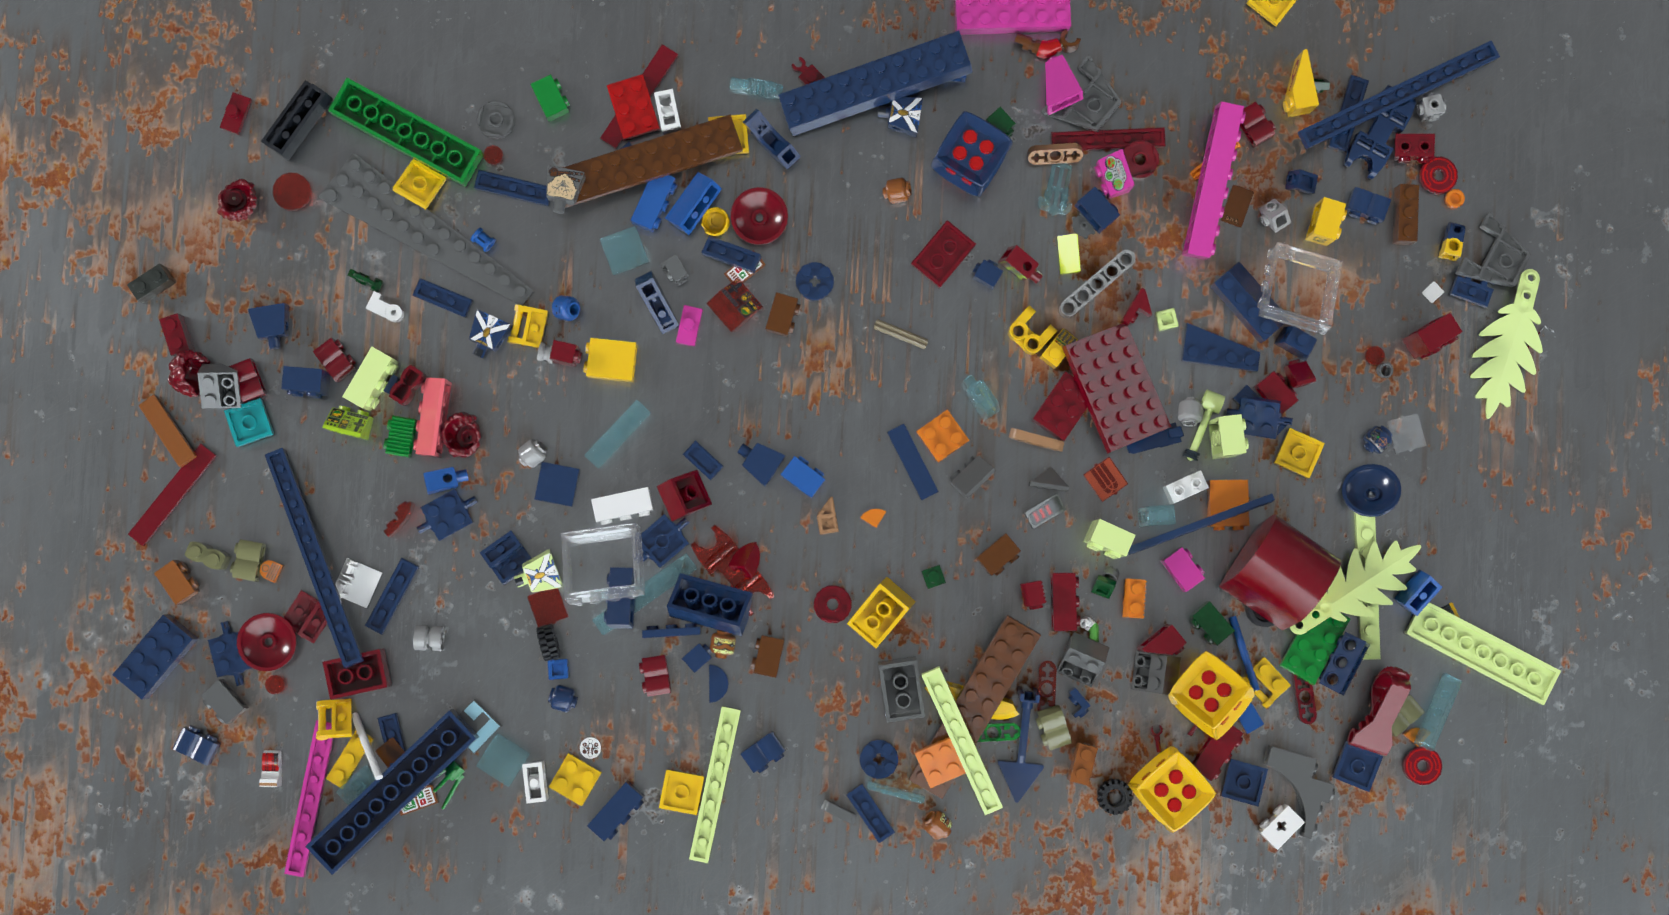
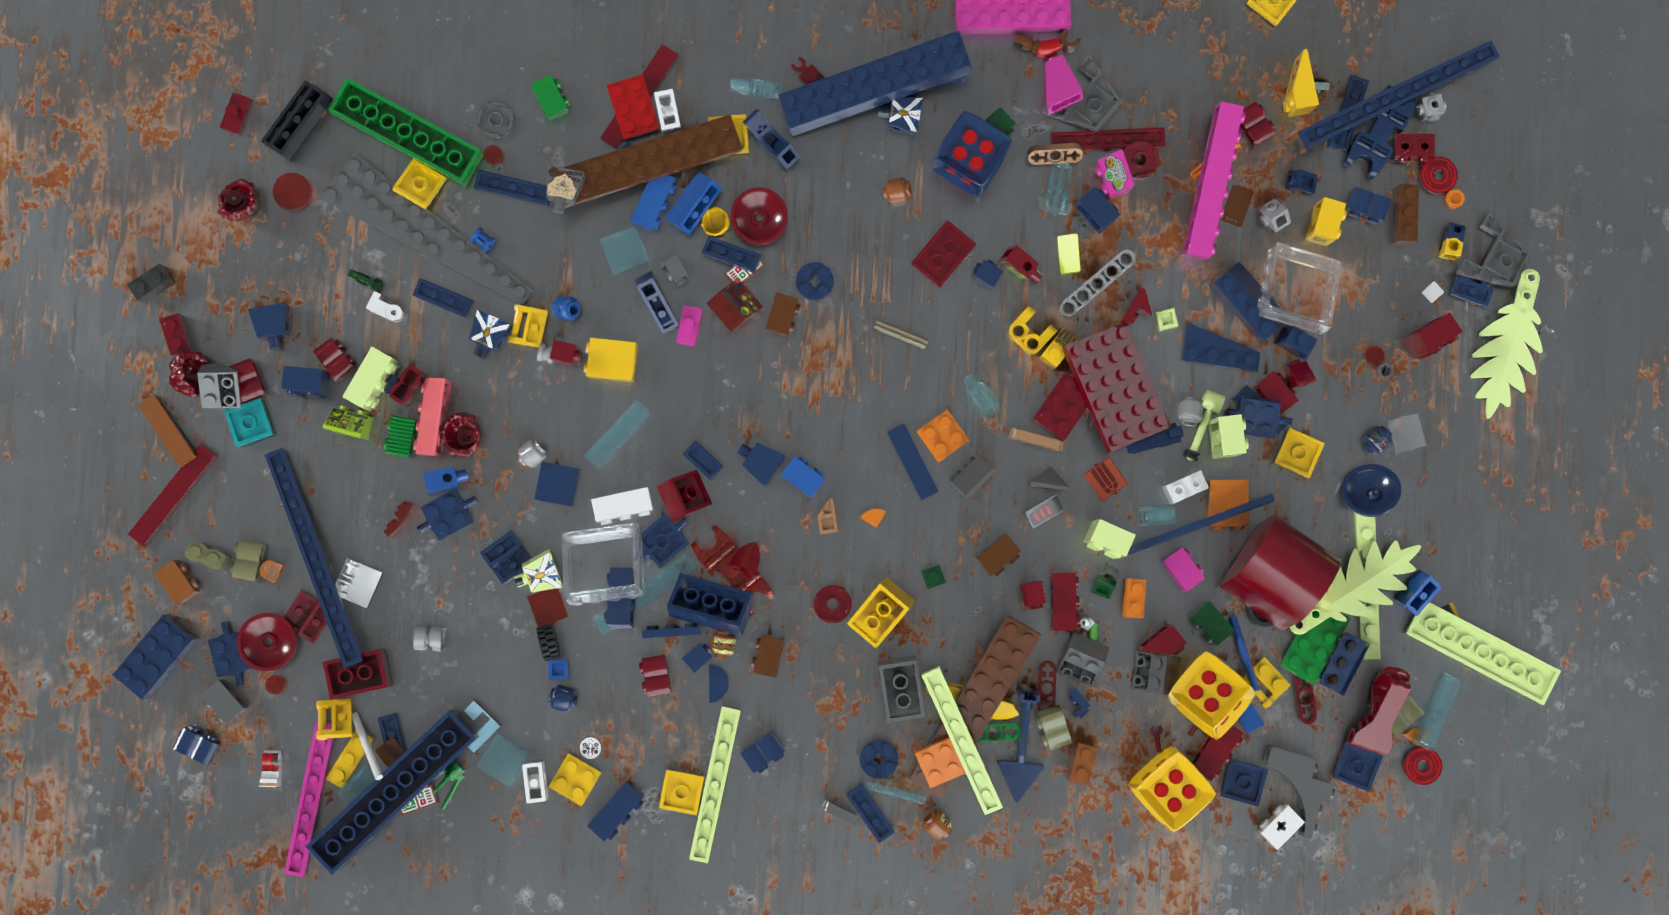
(392, 596): dark blue tile -> none
(1123, 805): black tyre -> none

